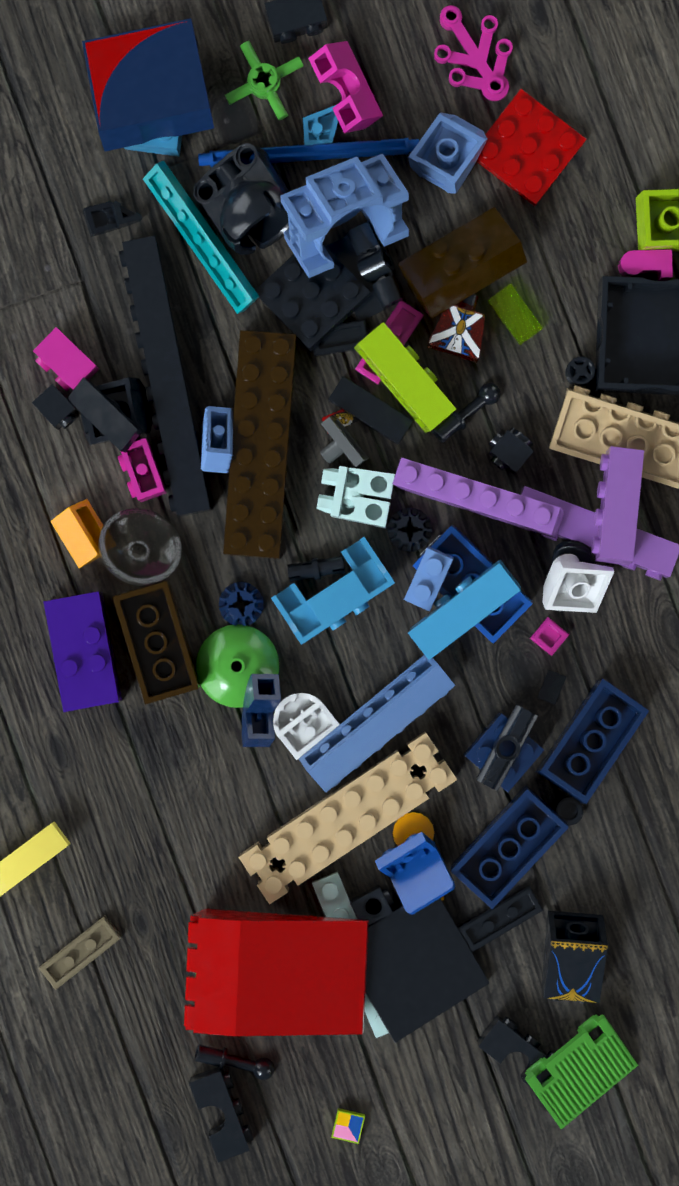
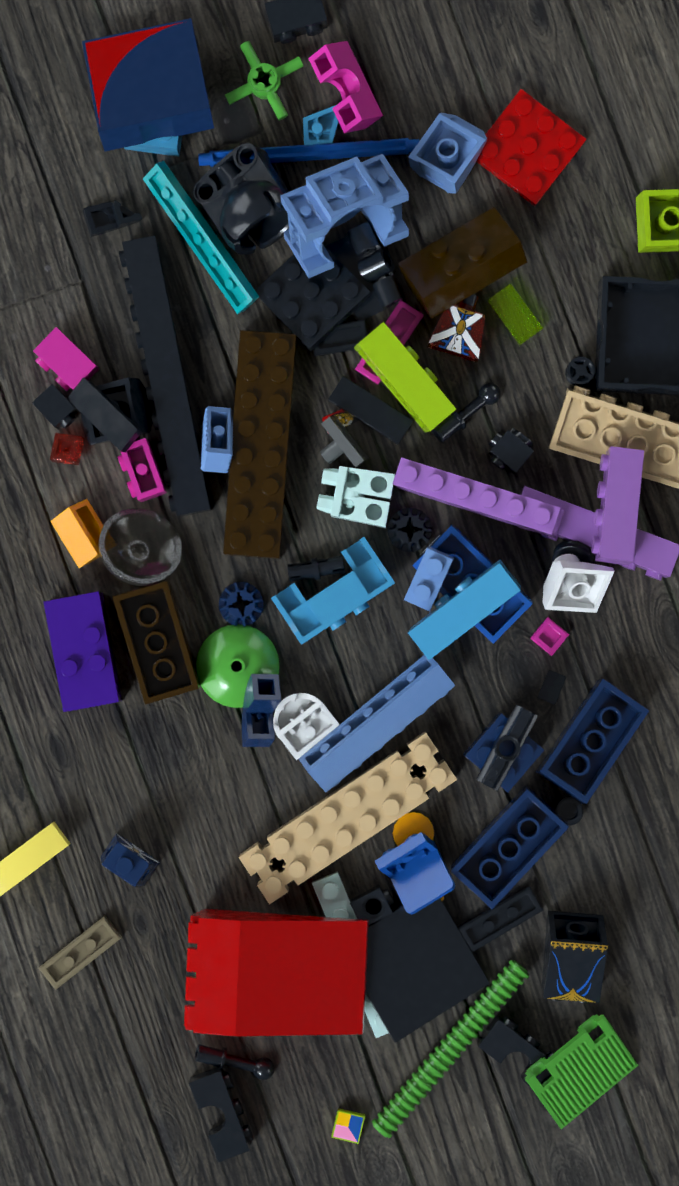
(67, 449): none -> clear red tile
(128, 861): none -> dark blue torso
(450, 1049): none -> bright green piece
(475, 56): dark pink plant -> none
(647, 262): dark pink leg -> none

